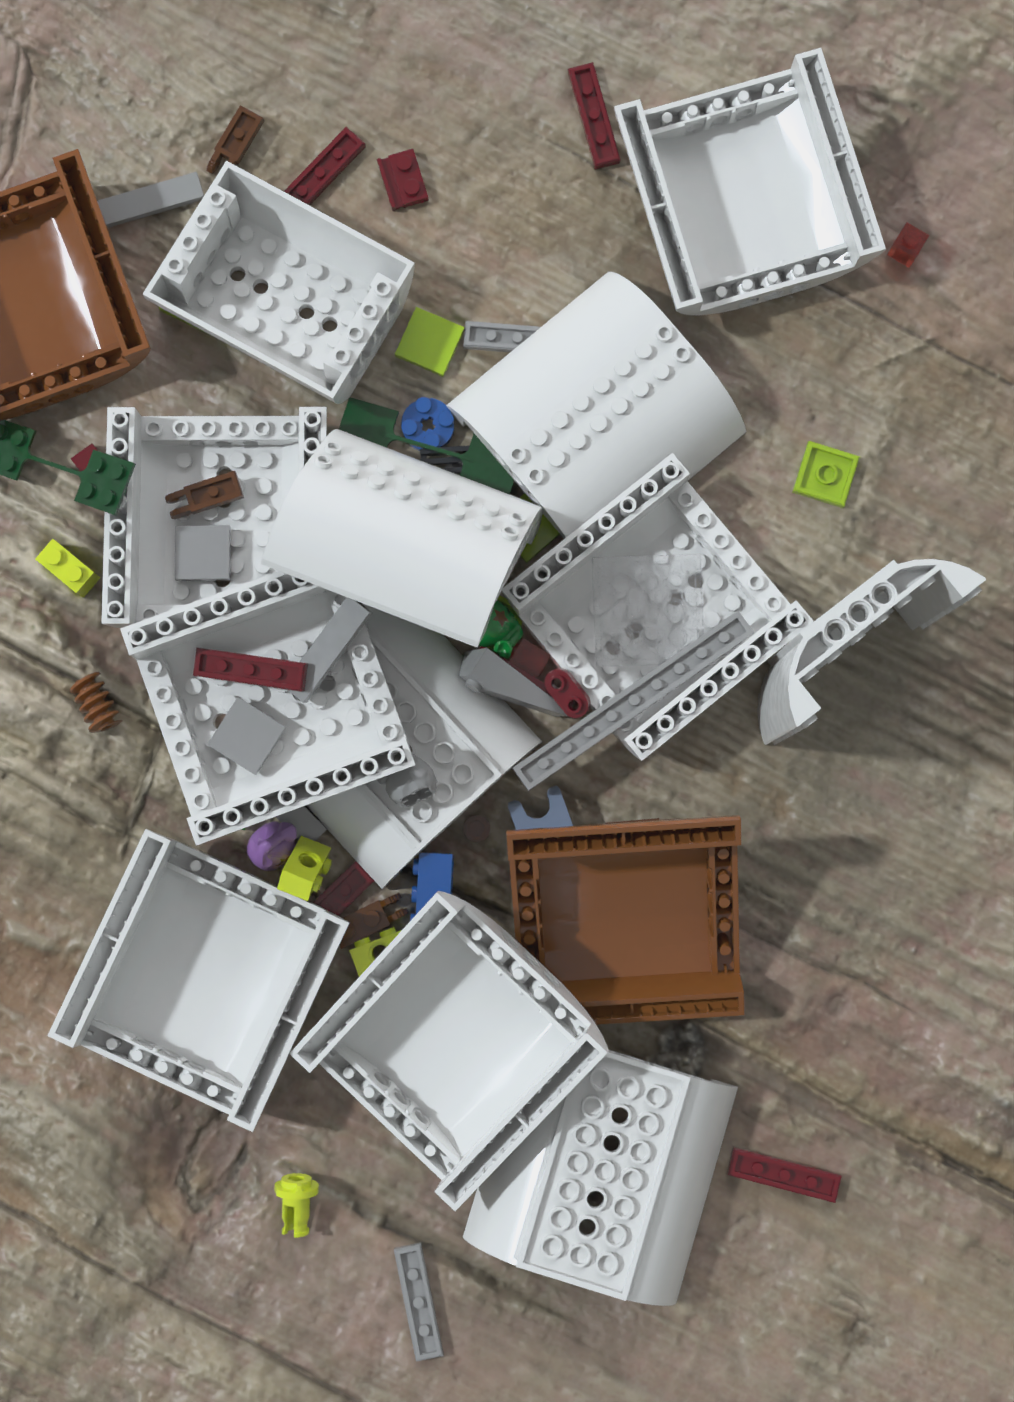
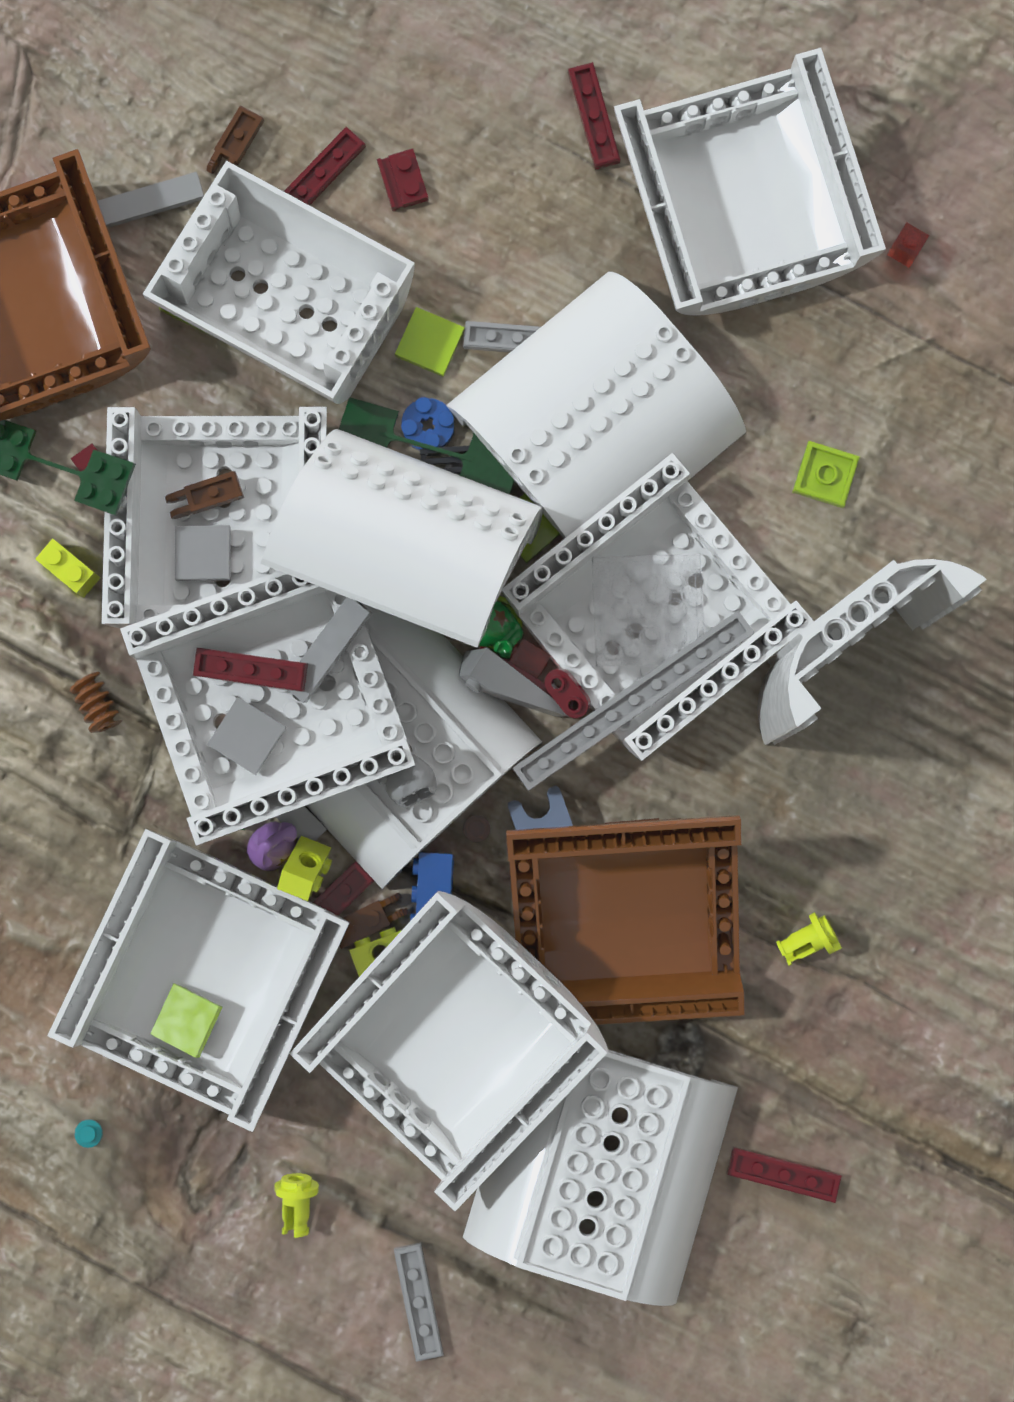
(88, 1133): none -> teal plate
(186, 1020): none -> lime tile
(809, 940): none -> neon yellow piece

